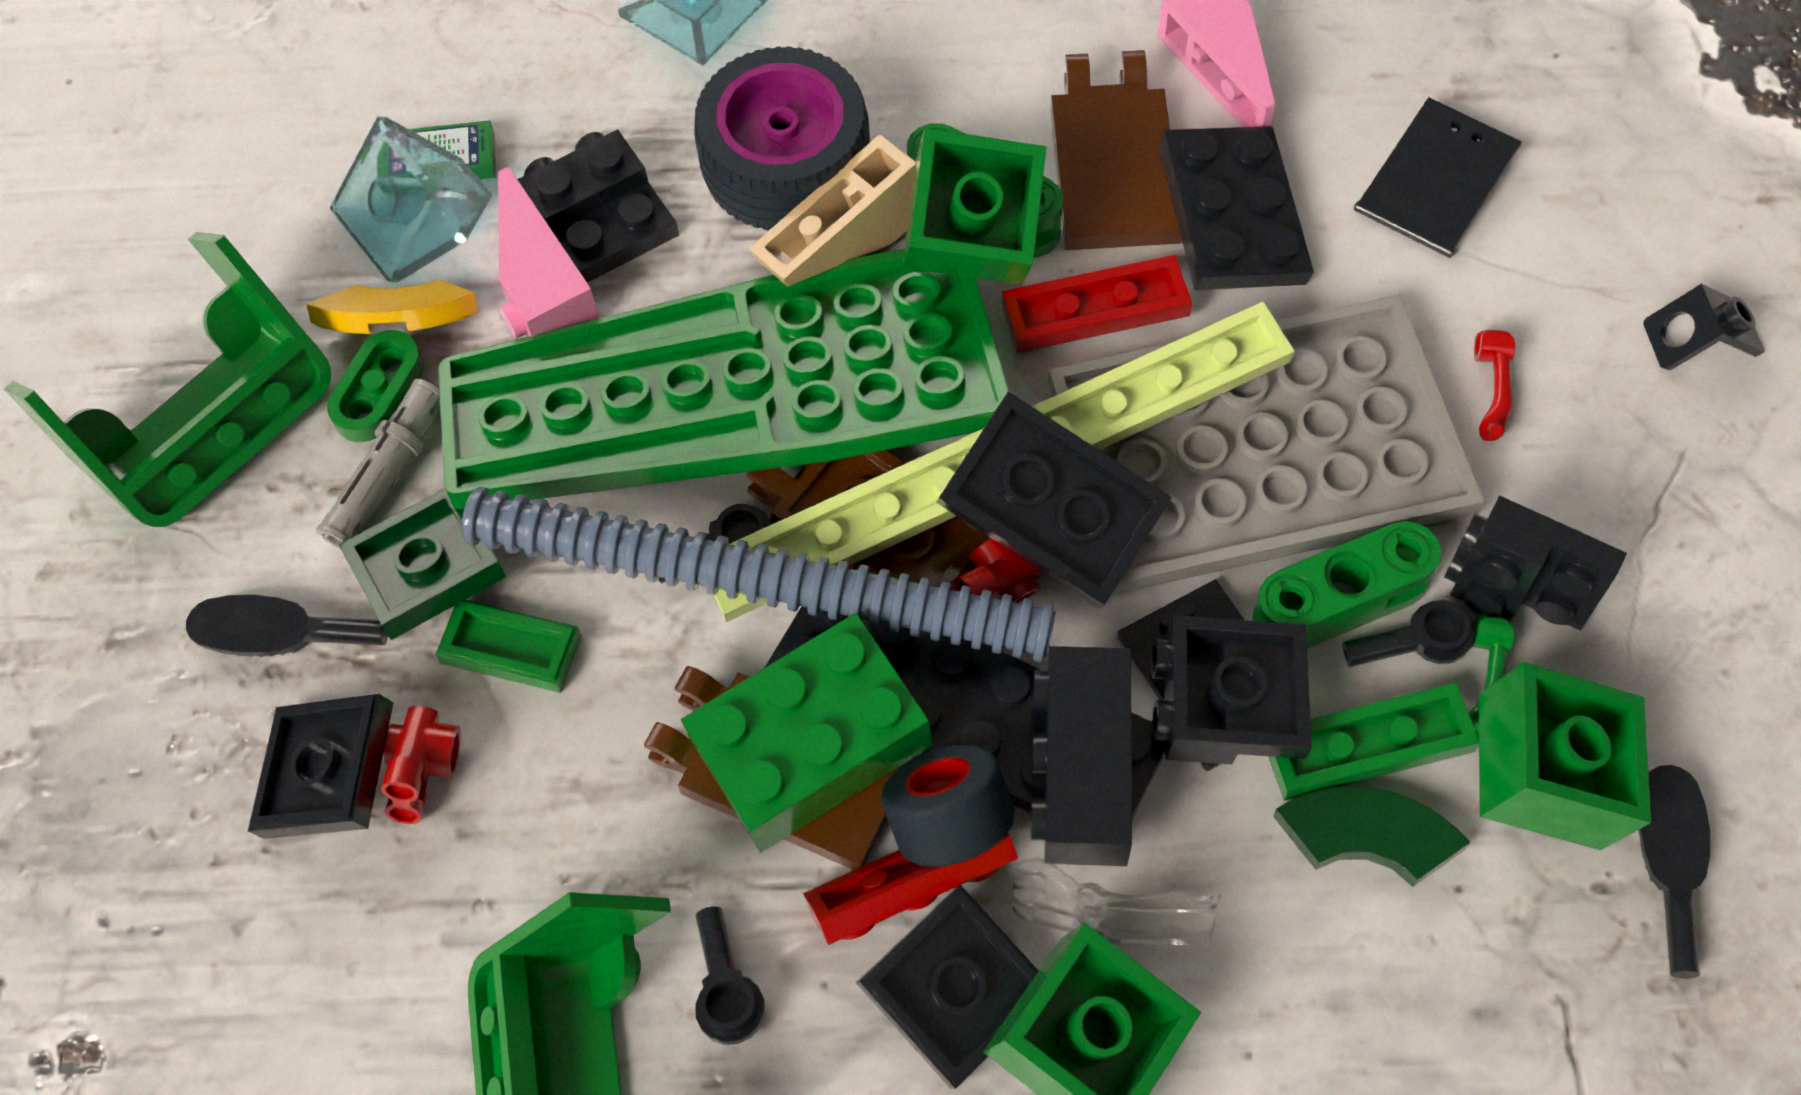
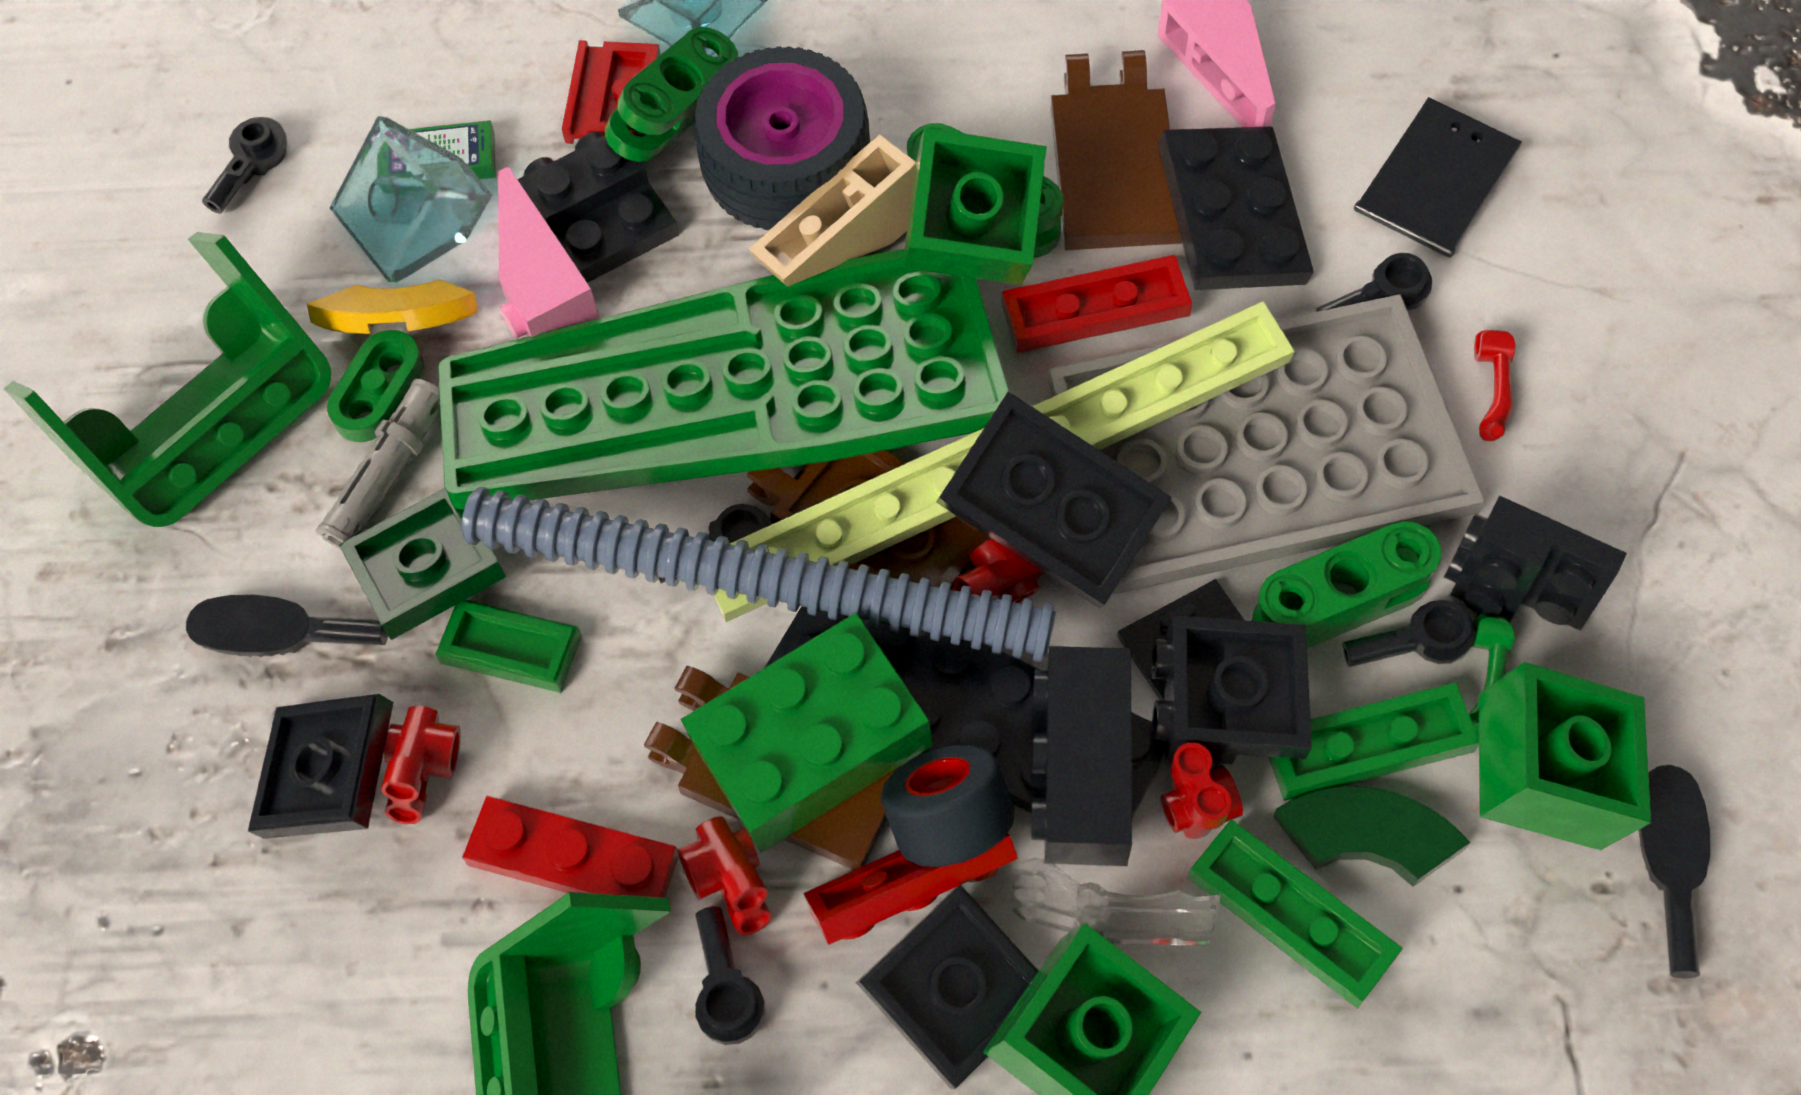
(256, 148): none -> black plate
(567, 852): none -> red plate
(598, 82): none -> red plate
(664, 95): none -> green piece
(728, 865): none -> red plate
(1200, 795): none -> red plate
(1294, 913): none -> green plate
(1396, 275): none -> black plate
(1715, 320): black bracket -> none

